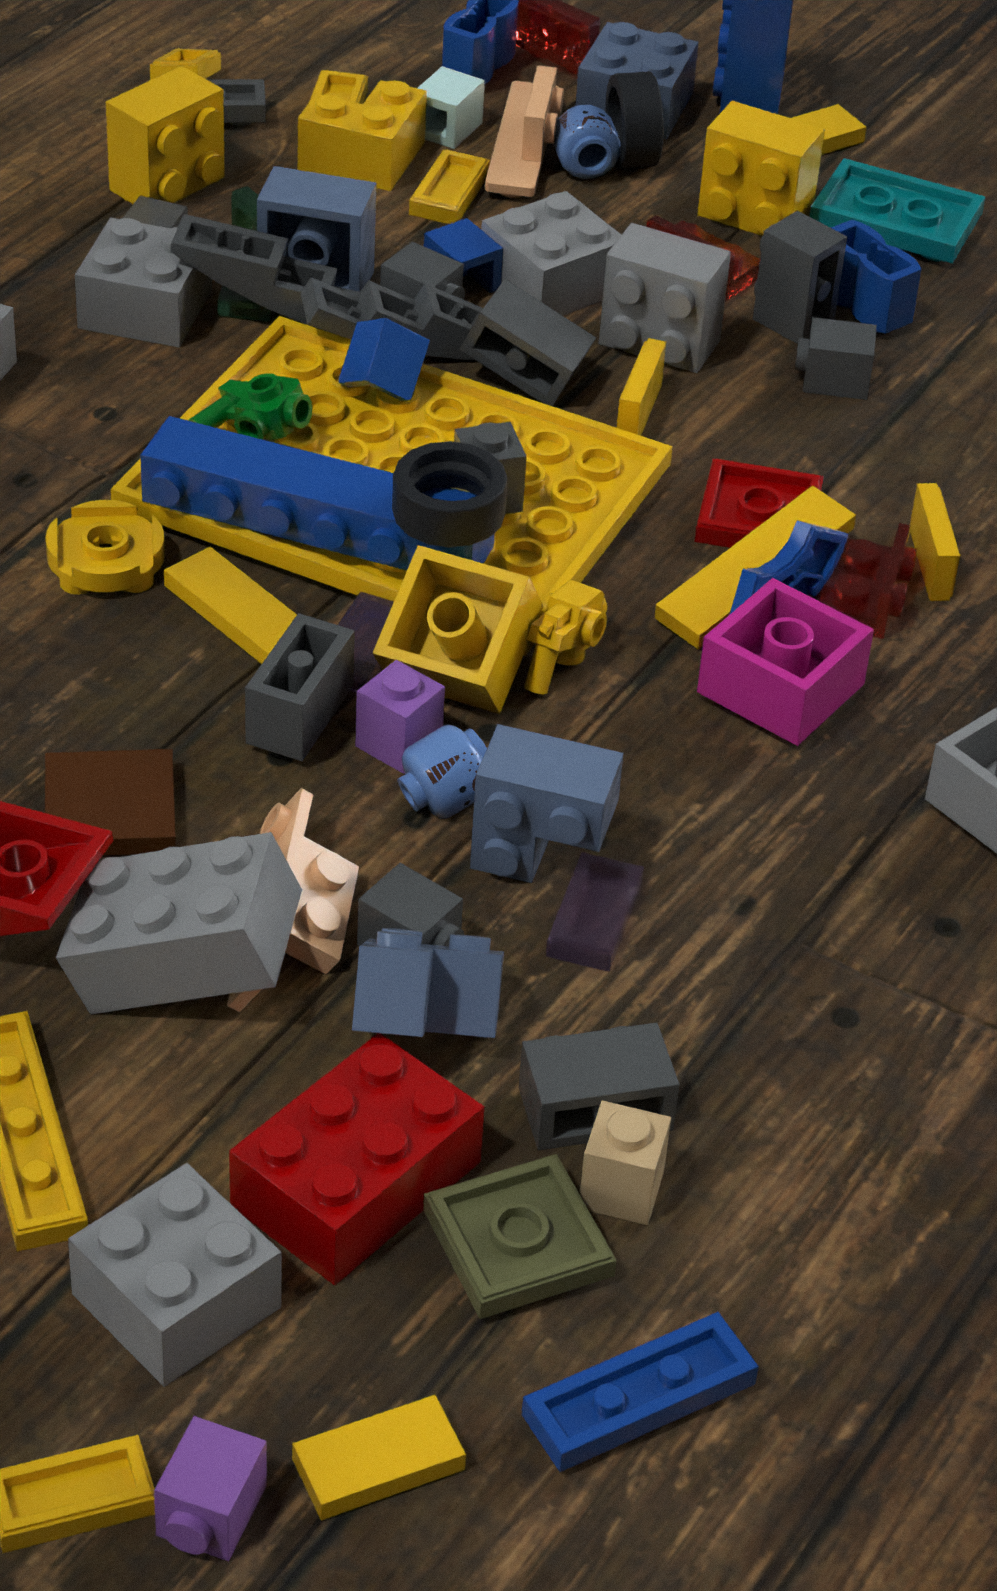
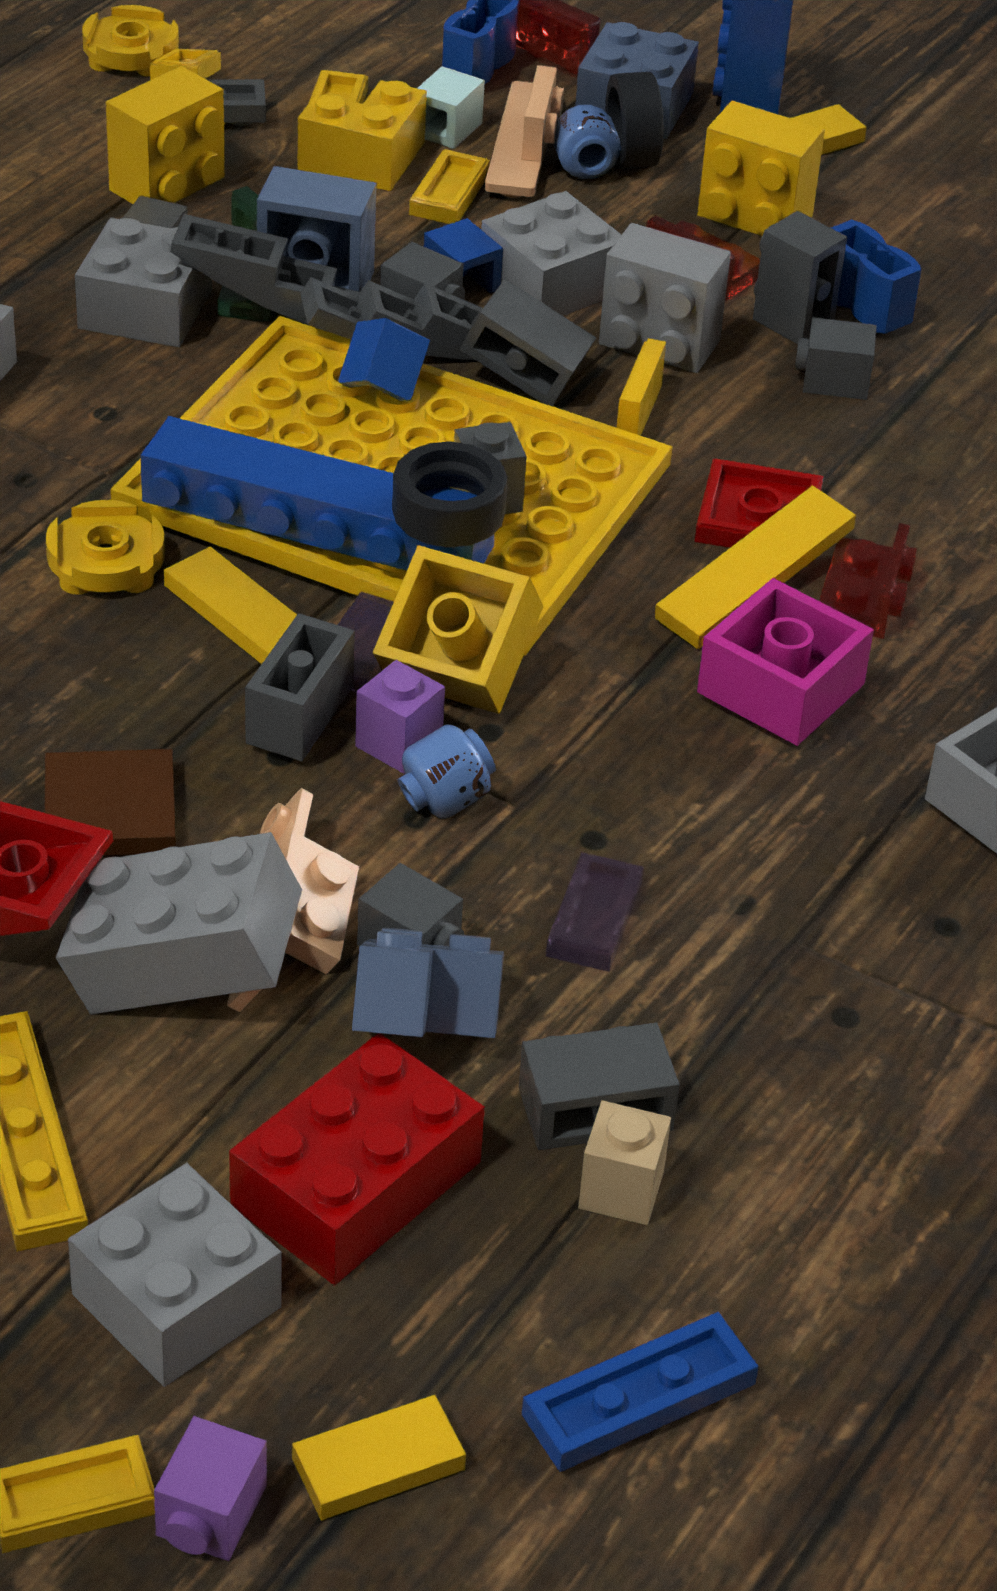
(128, 39): none -> yellow plate
(261, 408): green piece -> none
(519, 1236): olive plate -> none
(538, 792): sand blue brick -> none
(566, 628): yellow piece -> none
(802, 563): blue tile -> none
(901, 208): teal plate -> none
(935, 542): yellow tile -> none

